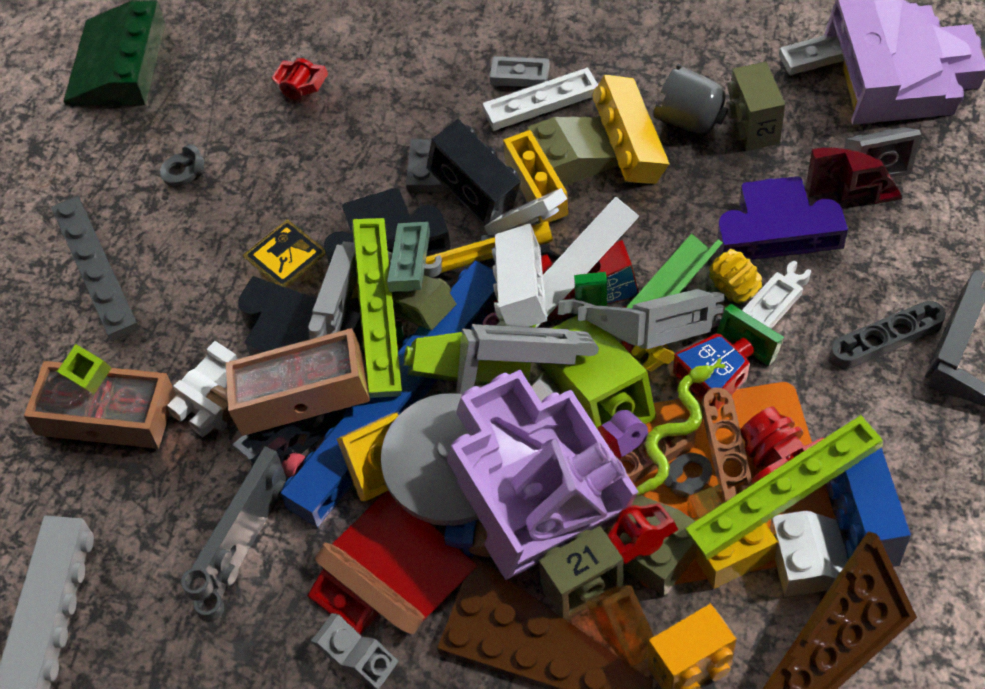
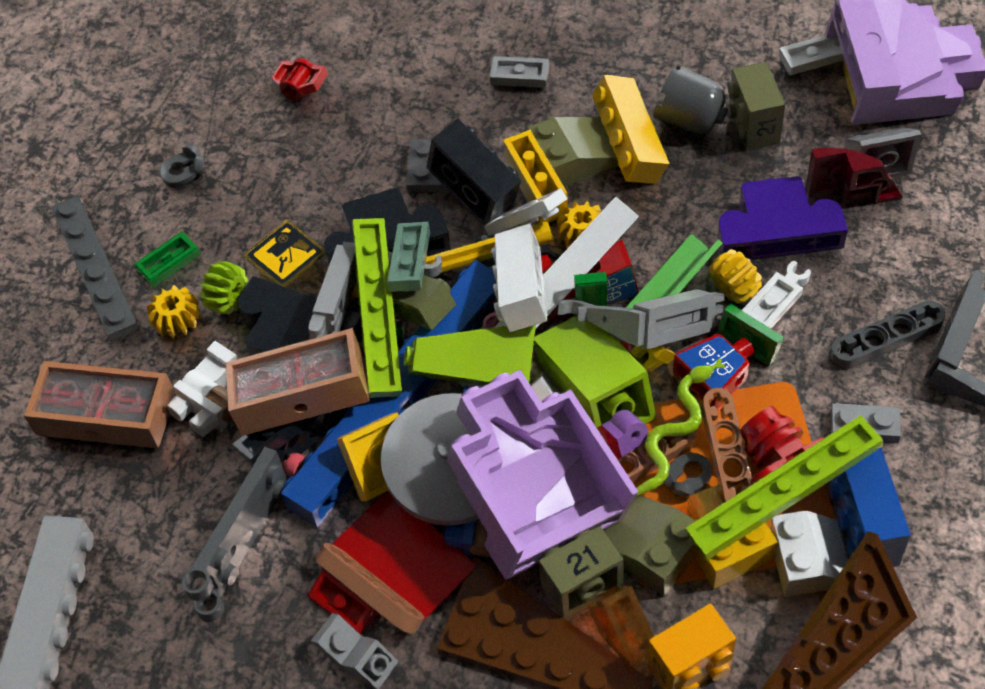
(84, 369): lime brick -> none
(117, 56): dark green slope -> none
(169, 261): none -> green tile
(173, 311): none -> yellow gear
(223, 287): none -> lime gear
(518, 345): light grey hinge -> none
(540, 99): white plate -> none
(573, 485): lavender piece -> none
(575, 221): none -> yellow gear
(644, 536): red piece -> none
(881, 418): none -> light grey plate

